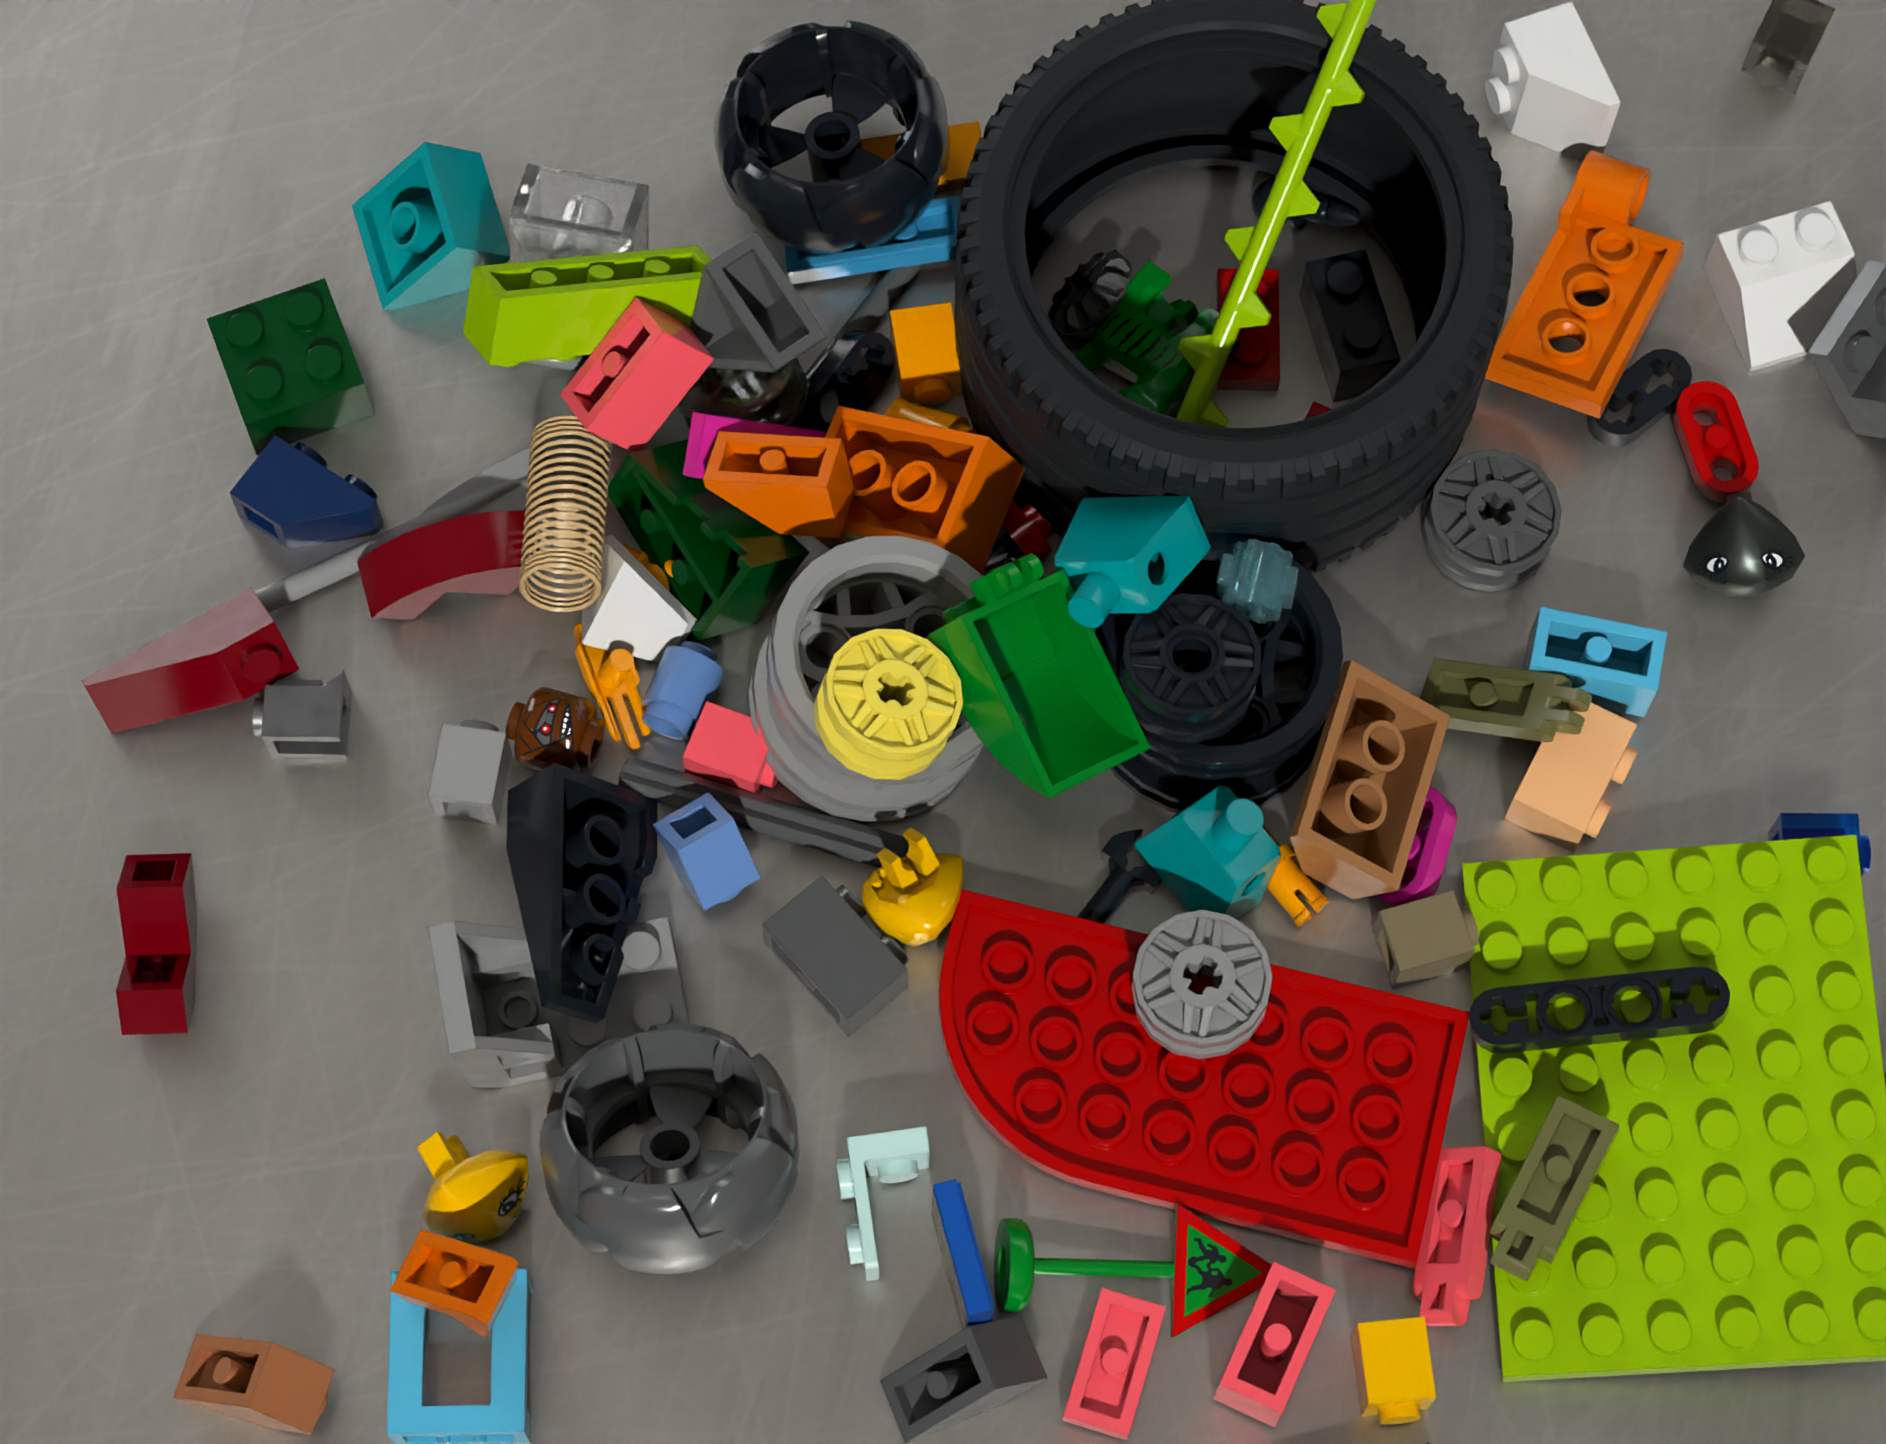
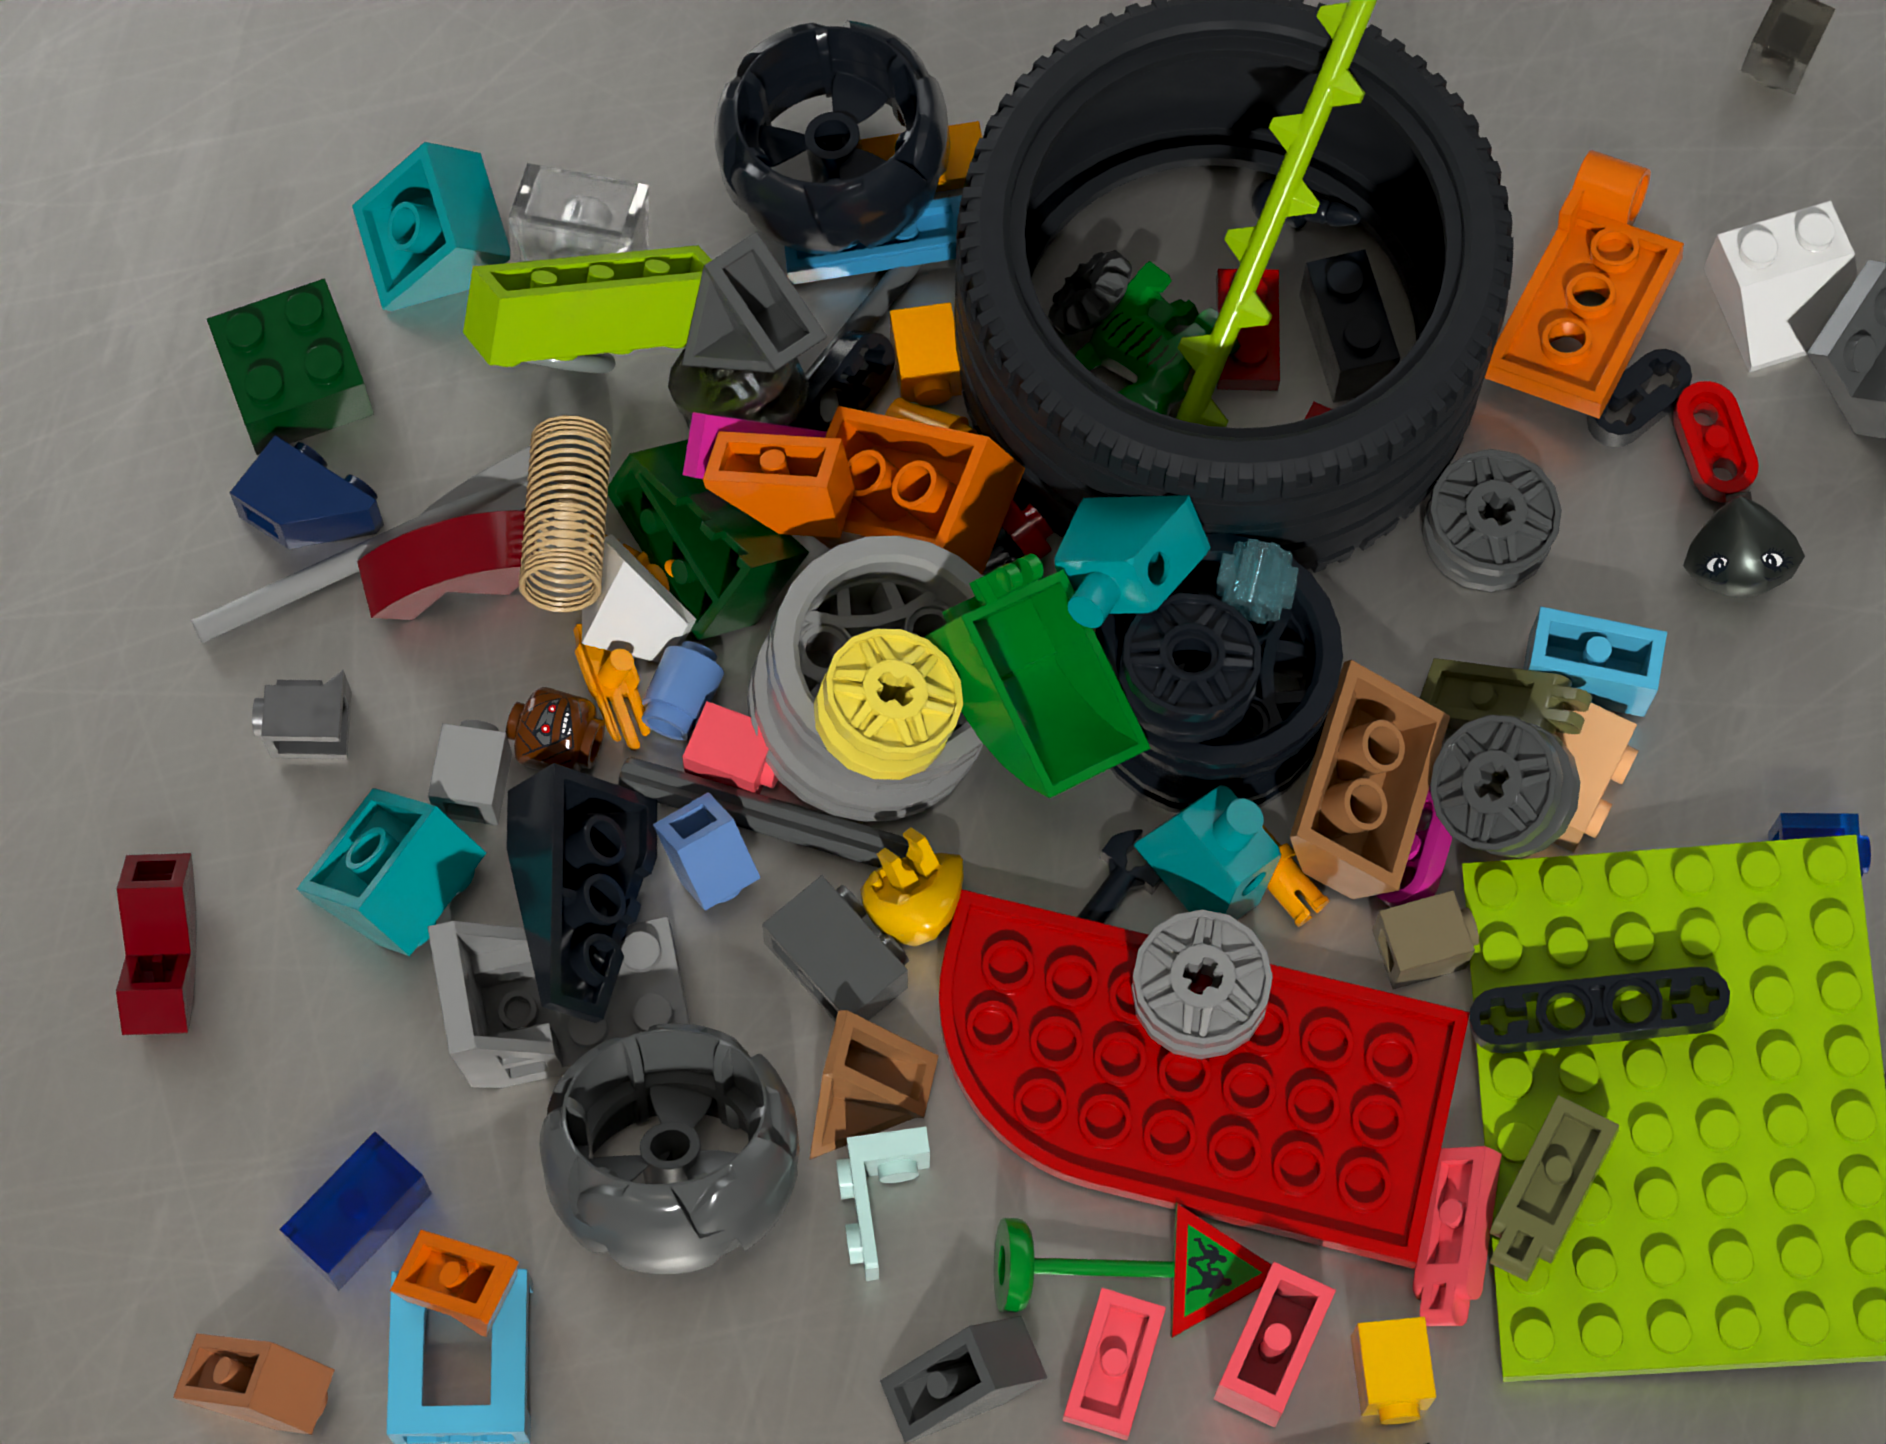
(194, 667): dark red slope -> none
(356, 1210): none -> clear blue panel
(393, 870): none -> teal slope
(475, 1194): yellow piece -> none
(636, 376): coral brick -> none
(869, 1083): none -> medium nougat slope
(961, 1254): blue tile -> none
(1536, 797): none -> dark grey wheel
(1552, 83): white slope -> none

